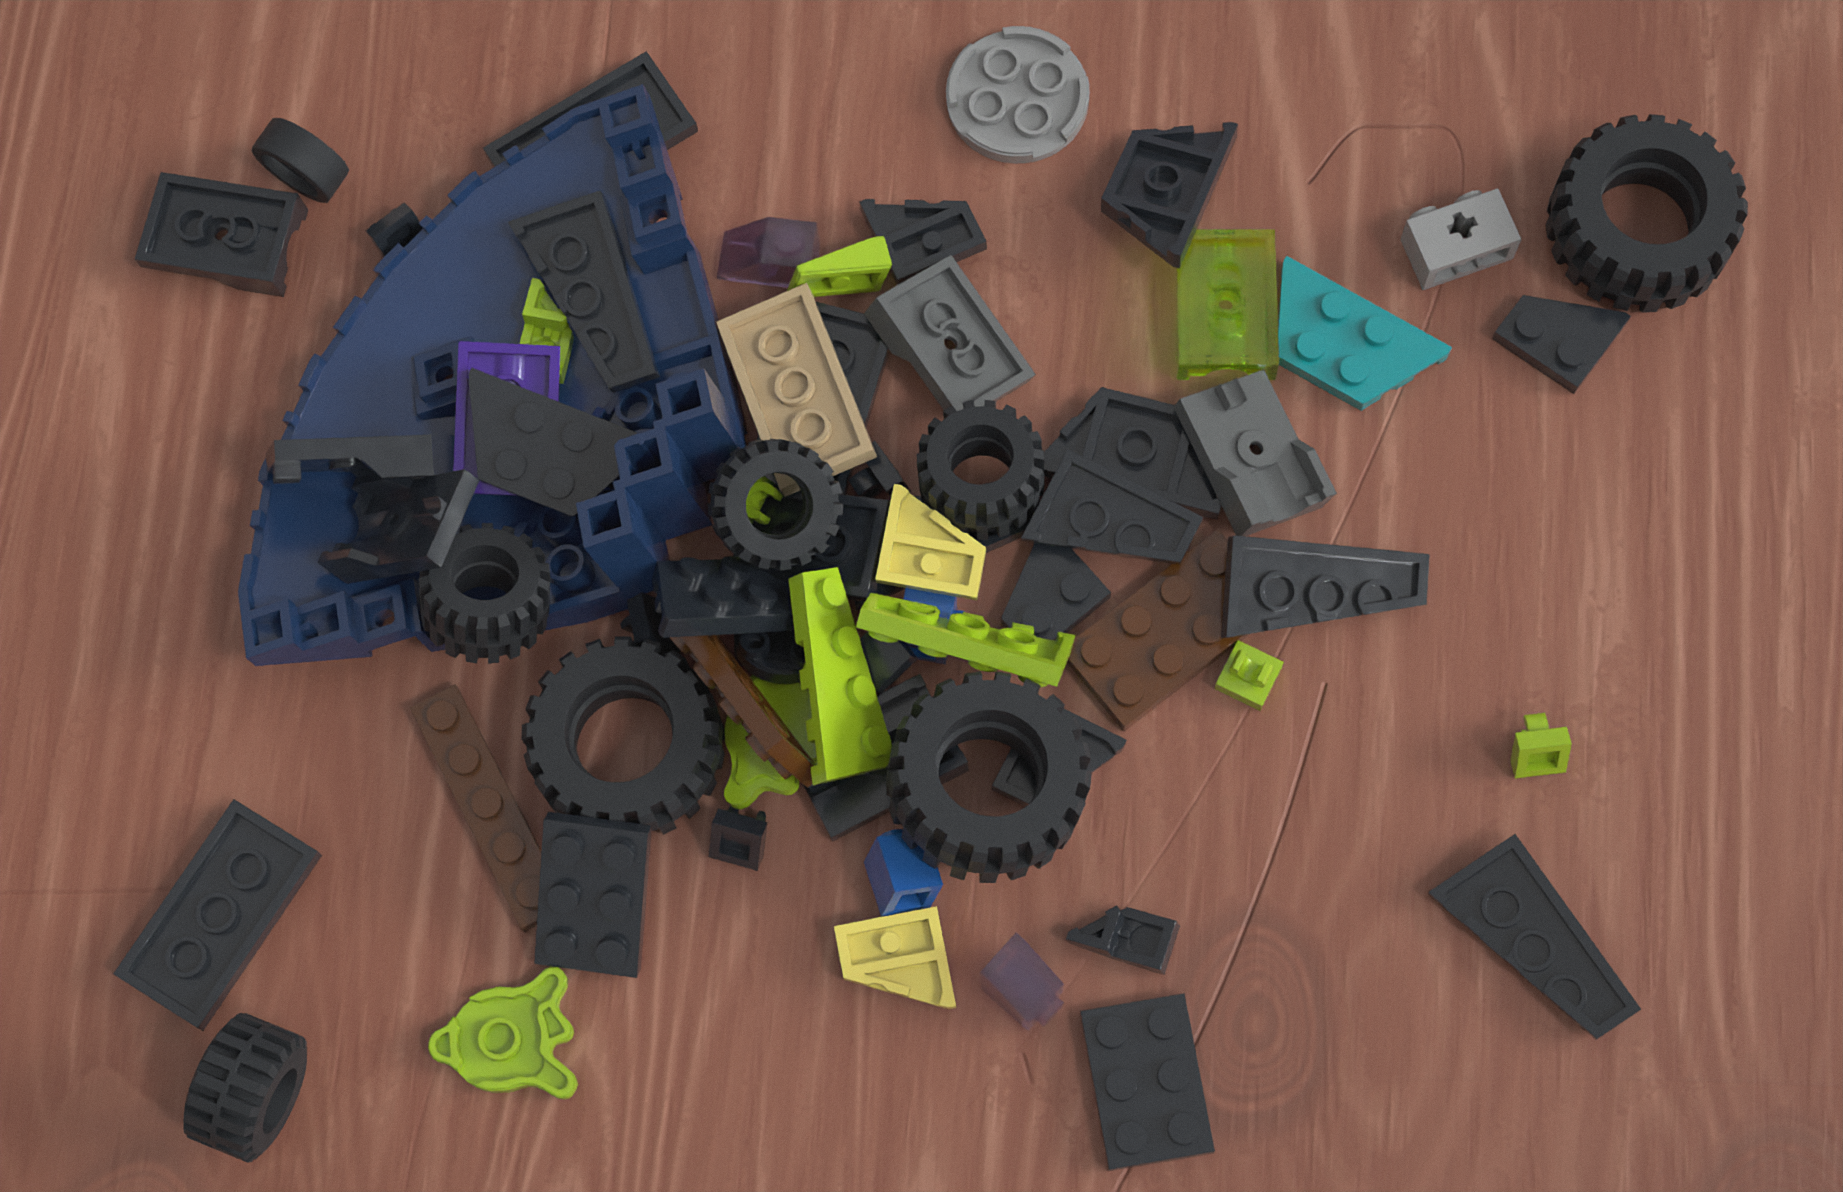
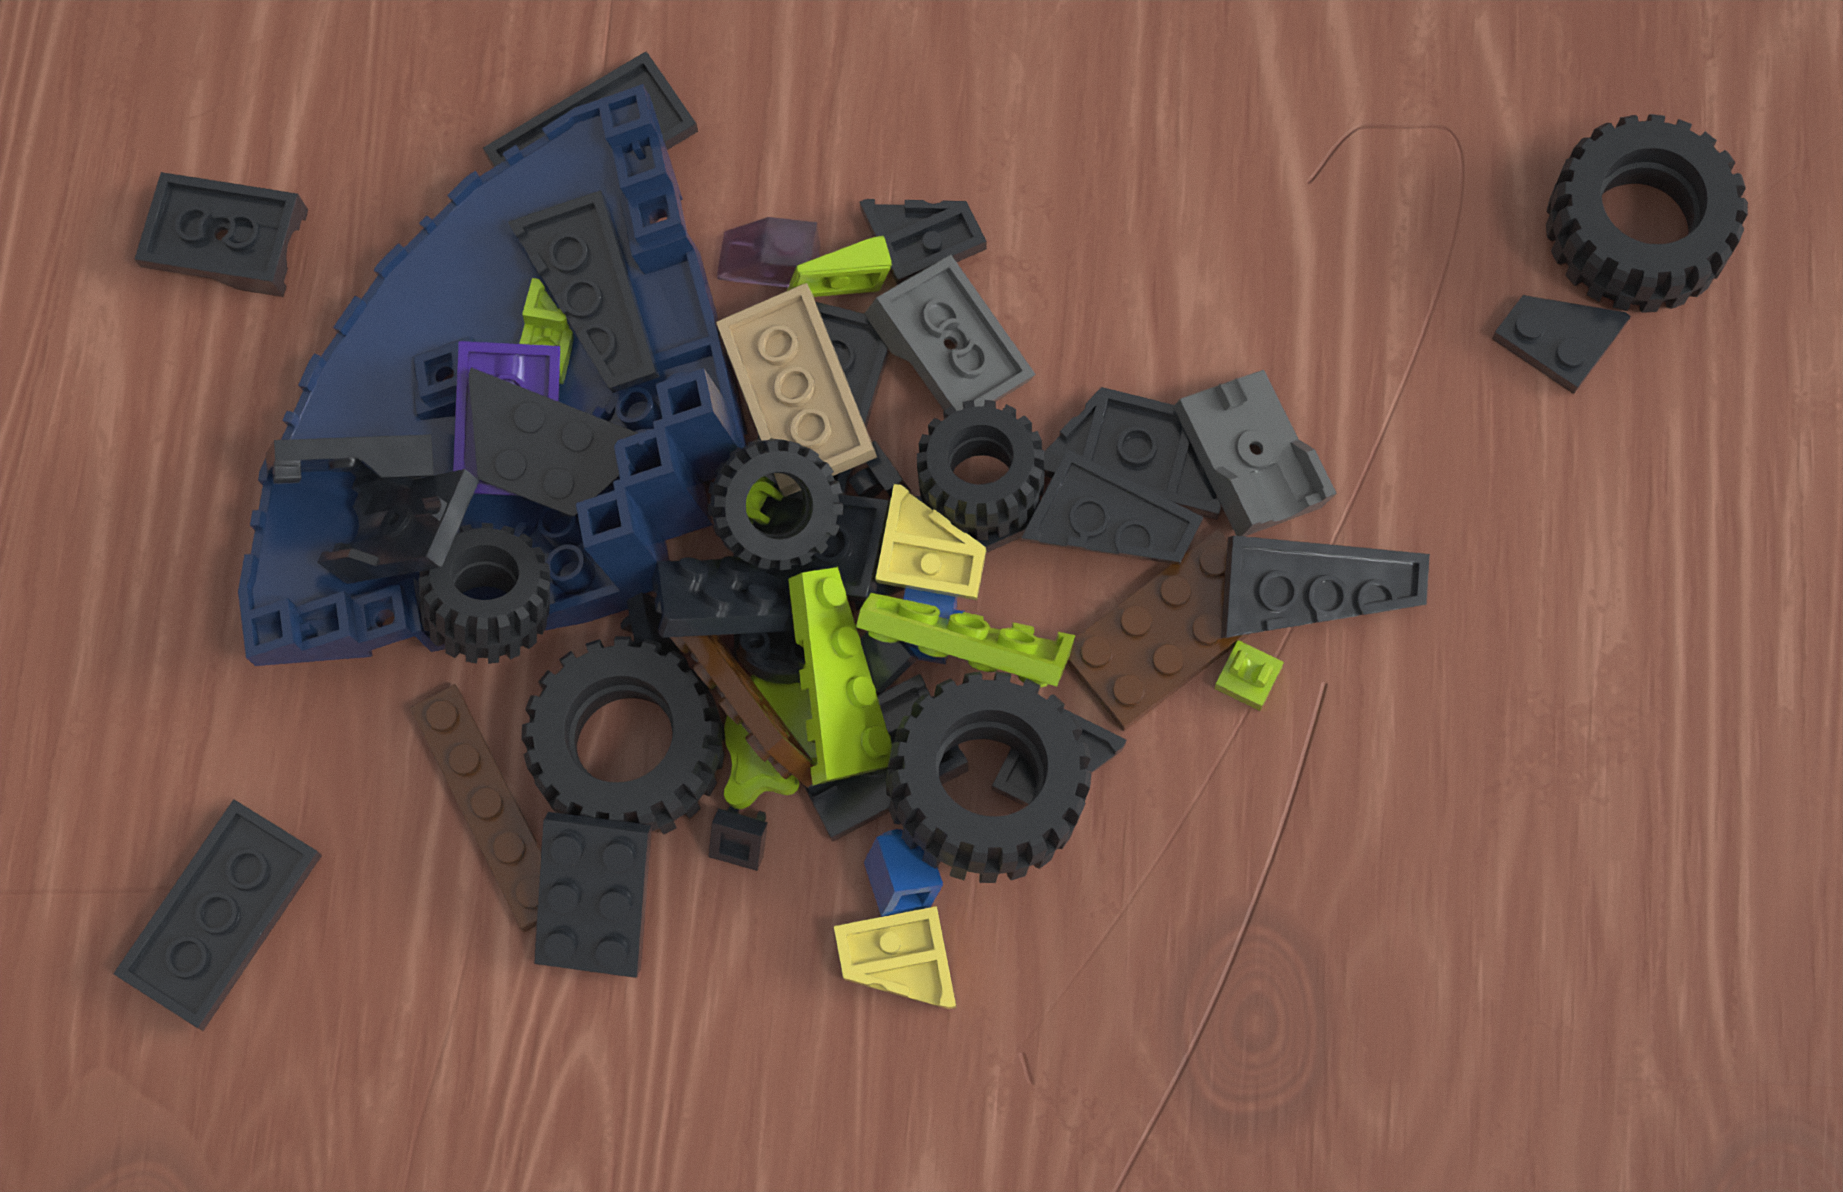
(245, 1087): black tyre -> none
(300, 160): black tyre -> none
(396, 227): black tile -> none
(509, 1036): lime tile -> none
(1017, 95): light grey tile -> none
(1022, 984): clear purple slope -> none
(1054, 592): black wing -> none
(1129, 937): black slope -> none
(1147, 1082): black plate -> none
(1166, 185): black wing -> none
(1234, 268): clear neon green piece -> none
(1347, 340): teal wing -> none
(1446, 256): light grey brick -> none
(1532, 929): black wing -> none
(1540, 749): lime tile -> none

